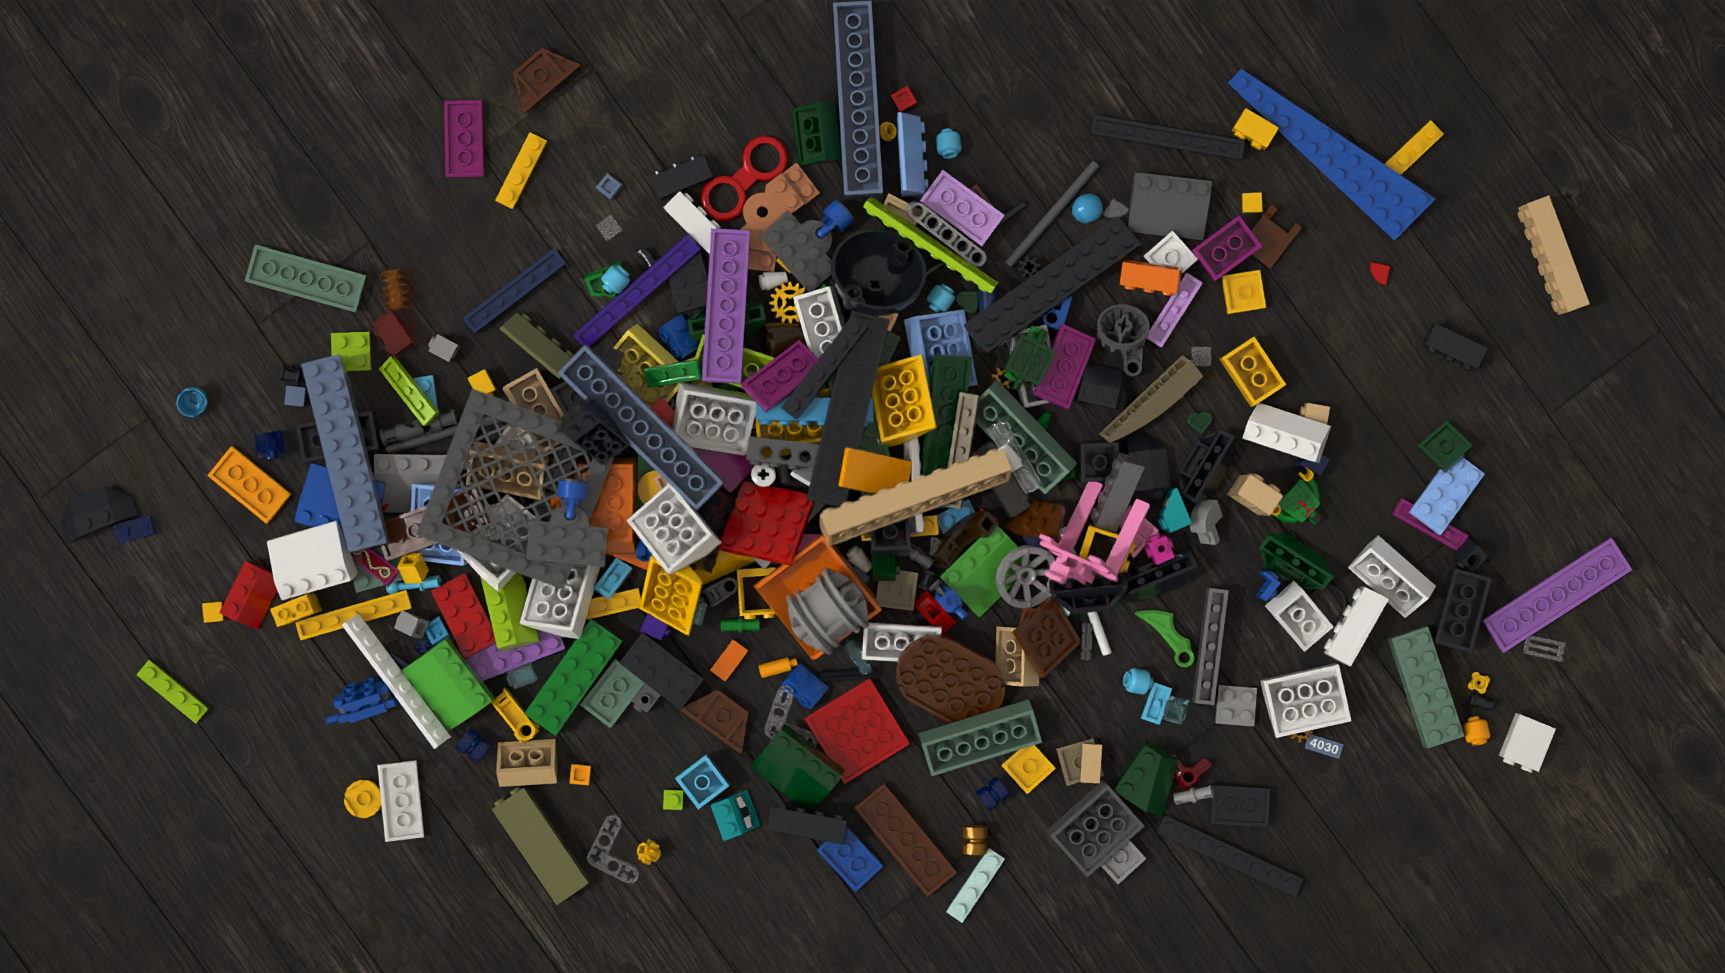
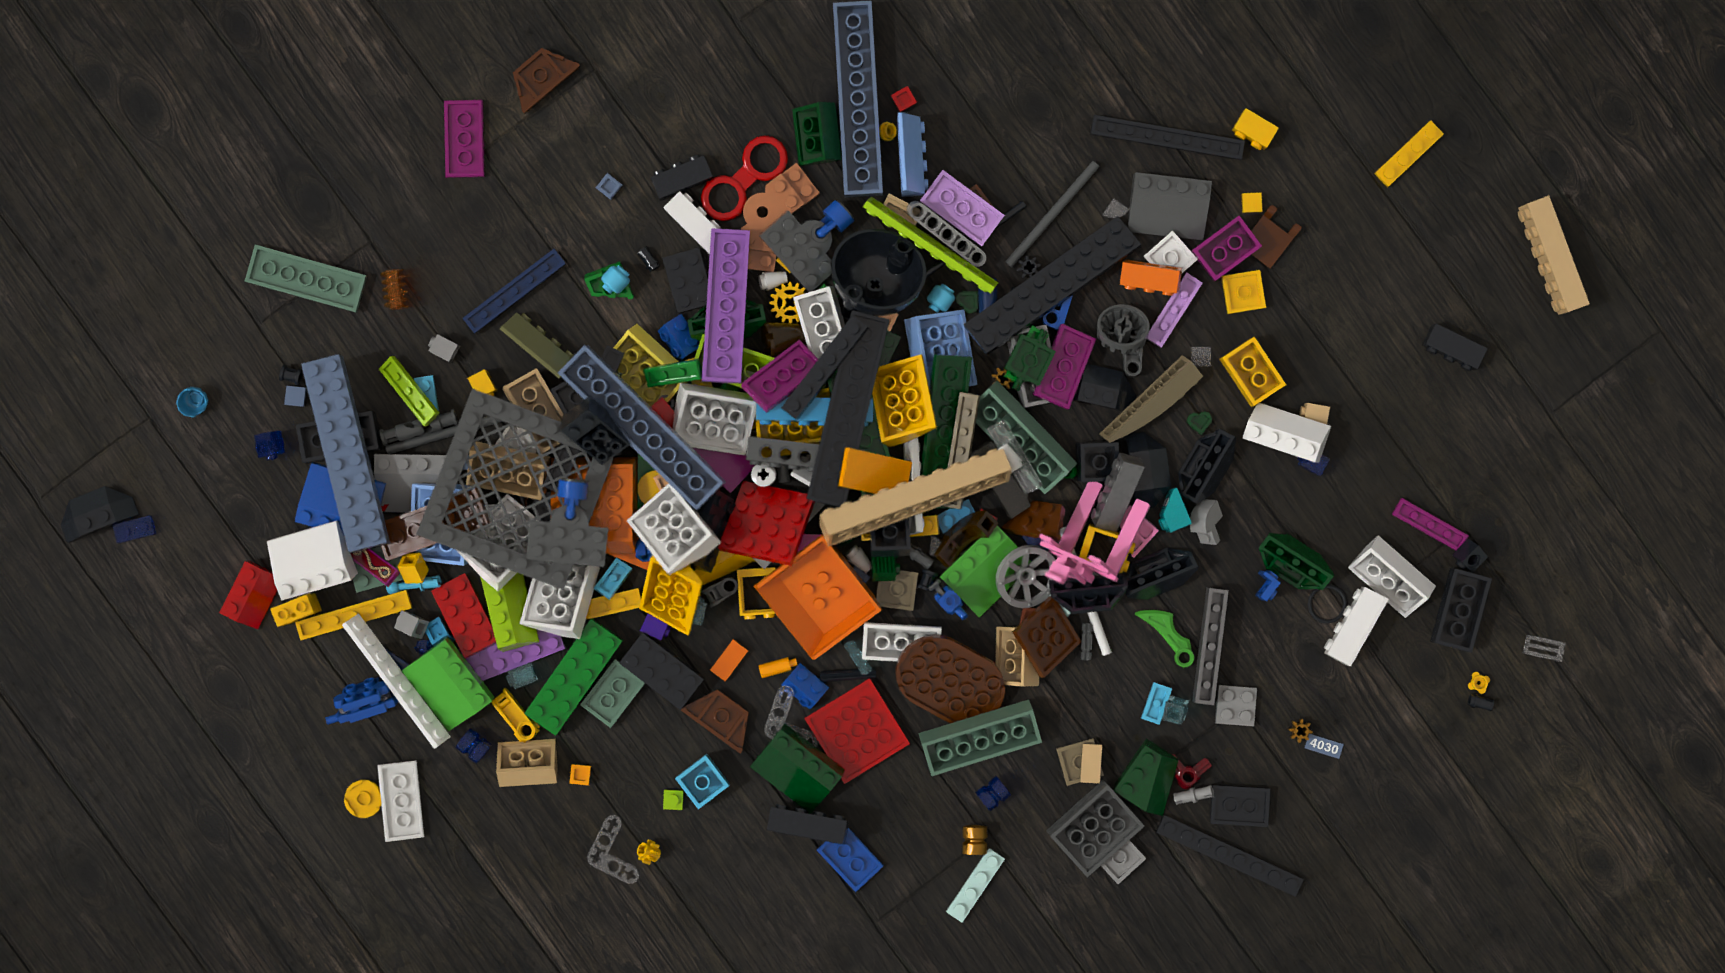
(172, 691): lime plate -> none
(211, 612): yellow tile -> none
(249, 484): light orange tile -> none
(354, 348): lime plate -> none
(392, 333): clear red brick -> none
(521, 170): yellow plate -> none
(540, 844): olive brick -> none
(609, 228): clear tile -> none
(637, 291): dark purple tile -> none
(650, 693): dark grey brick -> none
(735, 815): teal slope -> none
(740, 625): green pin -> none
(827, 610): light grey wheel -> none
(905, 839): reddish brown plate -> none
(934, 612): red slope -> none
(948, 143): medium azure head -> none
(1028, 767): yellow plate -> none
(1045, 420): green tile -> none
(1087, 208): dark azure hair -> none
(1137, 681): medium azure head -> none
(1165, 551): dark pink brick -> none
(1254, 494): tan brick -> none
(1299, 616): white slope -> none
(1300, 501): green torso -> none
(1306, 700): white slope -> none
(1369, 183): blue wing -> none
(1379, 272): red tile -> none
(1425, 687): sand green brick -> none
(1445, 446): dark green plate -> none
(1446, 495): light blue plate -> none
(1476, 731): light orange head -> none
(1526, 743): white brick -> none
(1556, 595): medium lavender plate -> none

